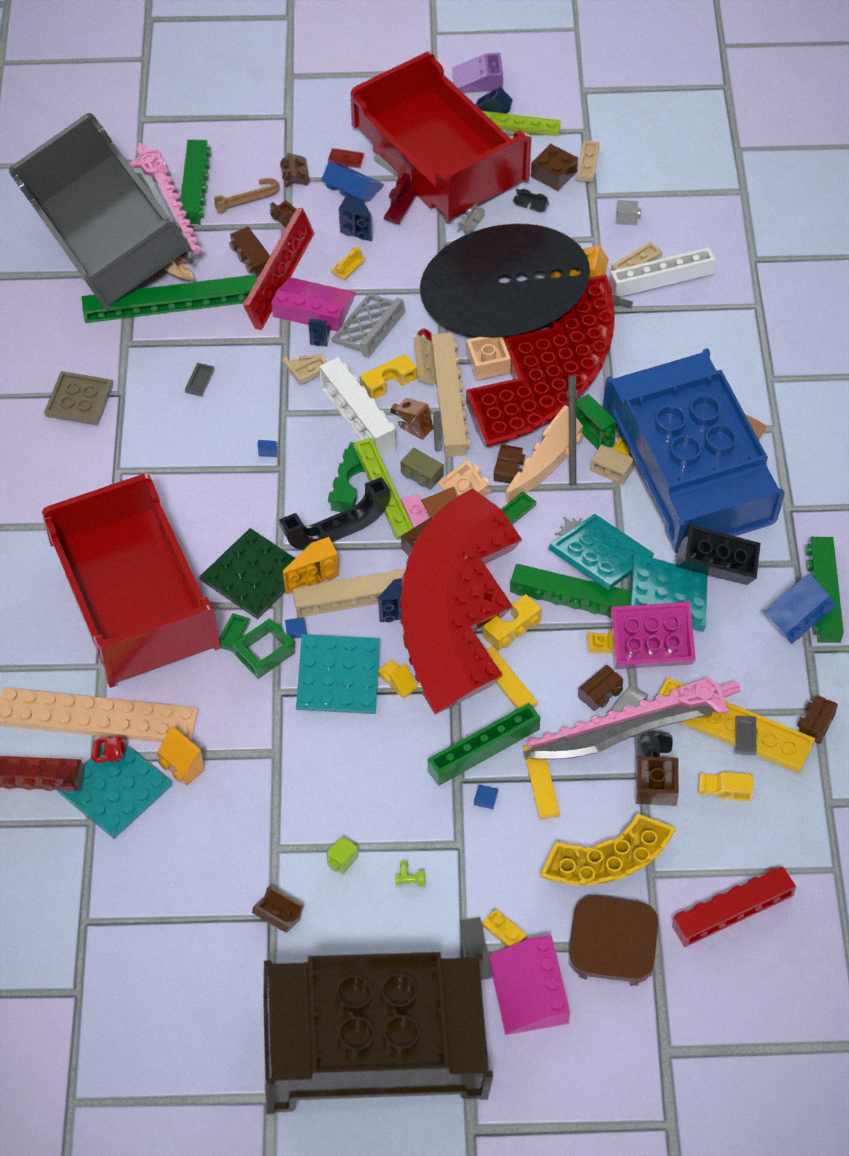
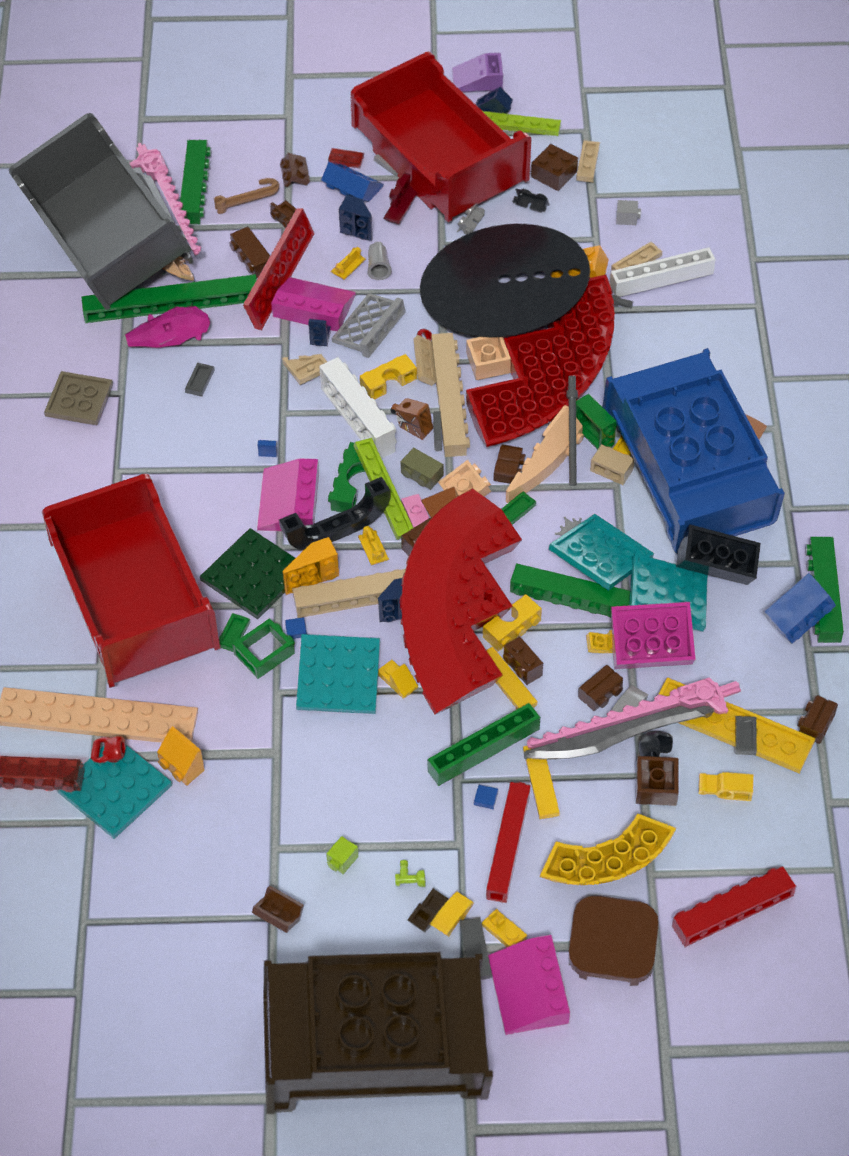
(175, 324): none -> dark pink piece
(288, 490): none -> dark pink slope
(372, 546): none -> yellow hinge
(378, 262): none -> light grey plant
(426, 912): none -> dark brown slope
(451, 913): none -> yellow slope
(508, 842): none -> red brick
(523, 660): none -> reddish brown brick

